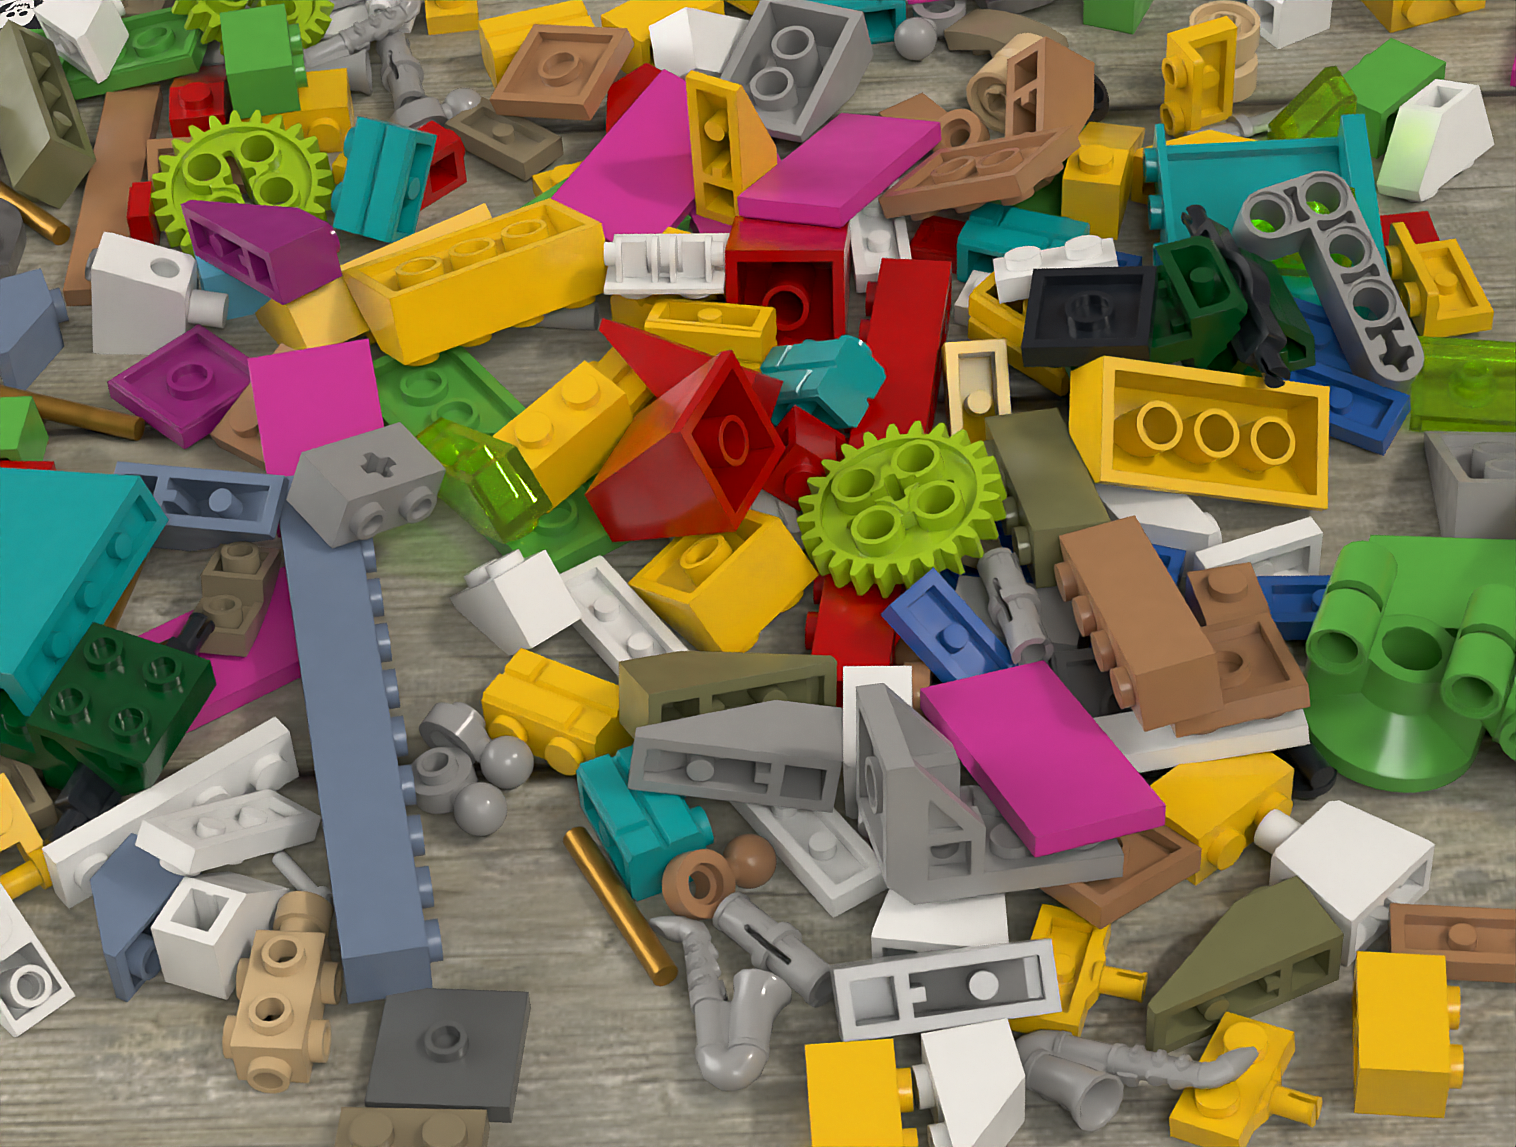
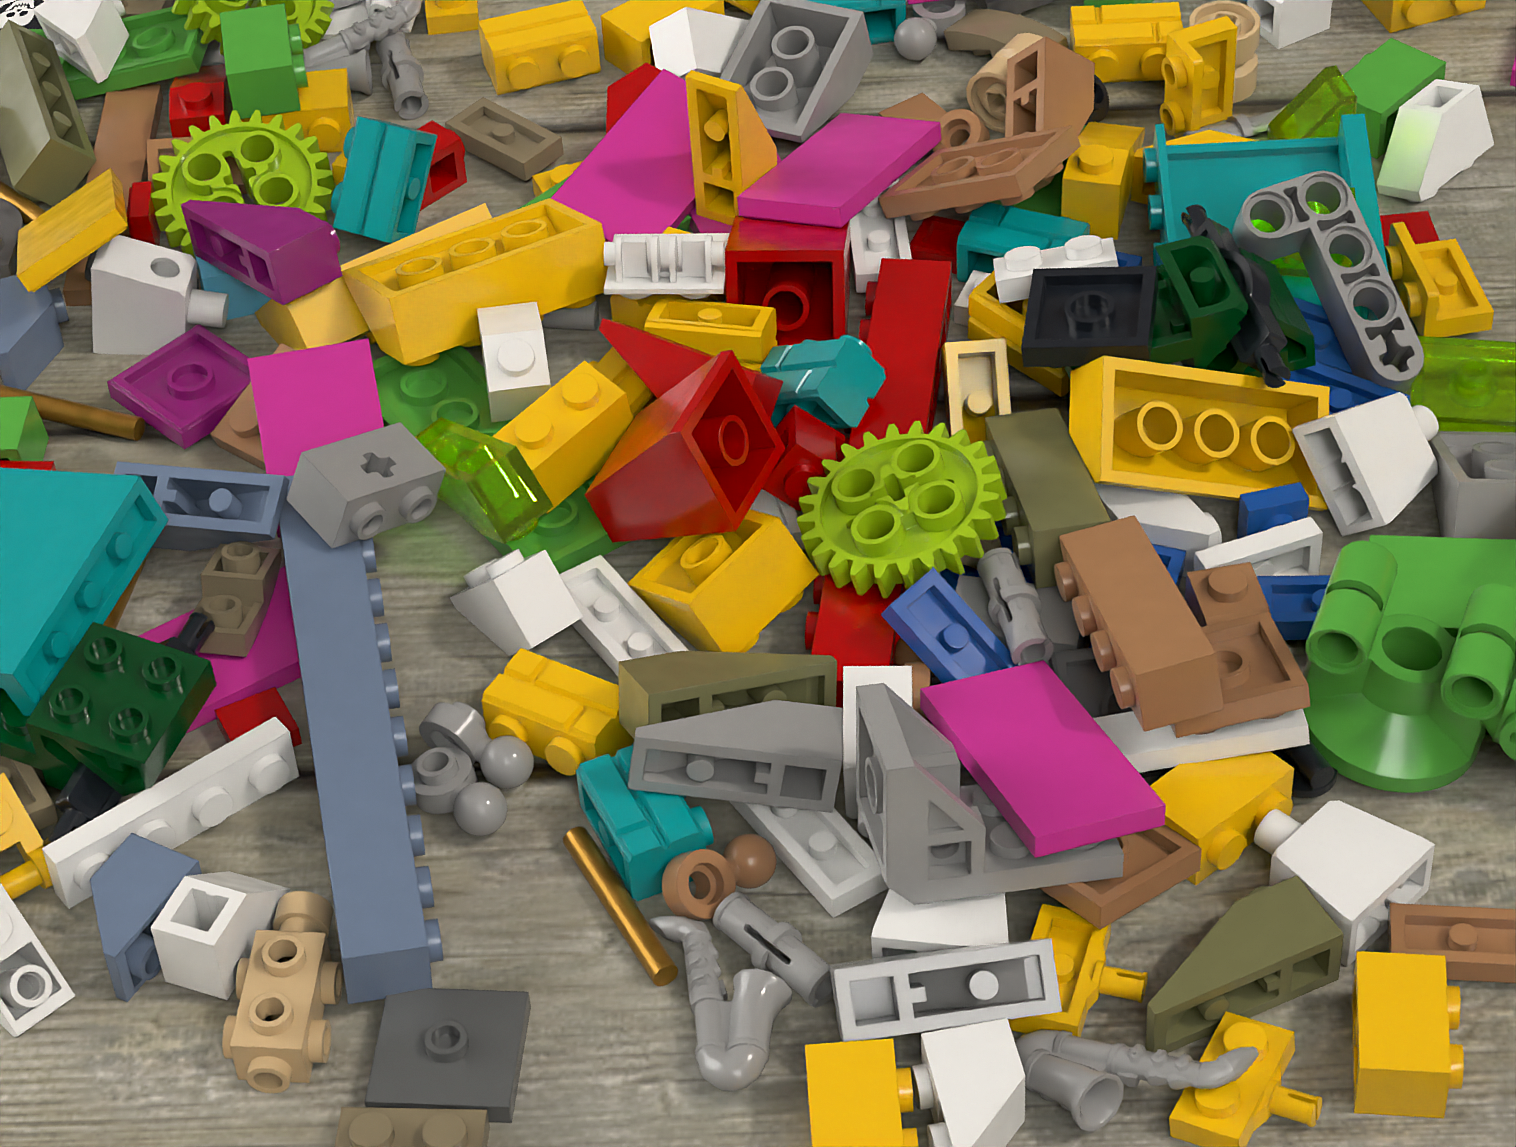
(71, 231): none -> yellow tile
(226, 832): white plate -> none
(253, 711): none -> red tile
(298, 877): white piece -> none
(429, 108): light grey plate -> none
(513, 358): none -> white slope
(562, 72): medium nougat plate -> none
(1124, 38): none -> yellow brick
(1271, 508): none -> blue plate
(1370, 459): none -> white torso

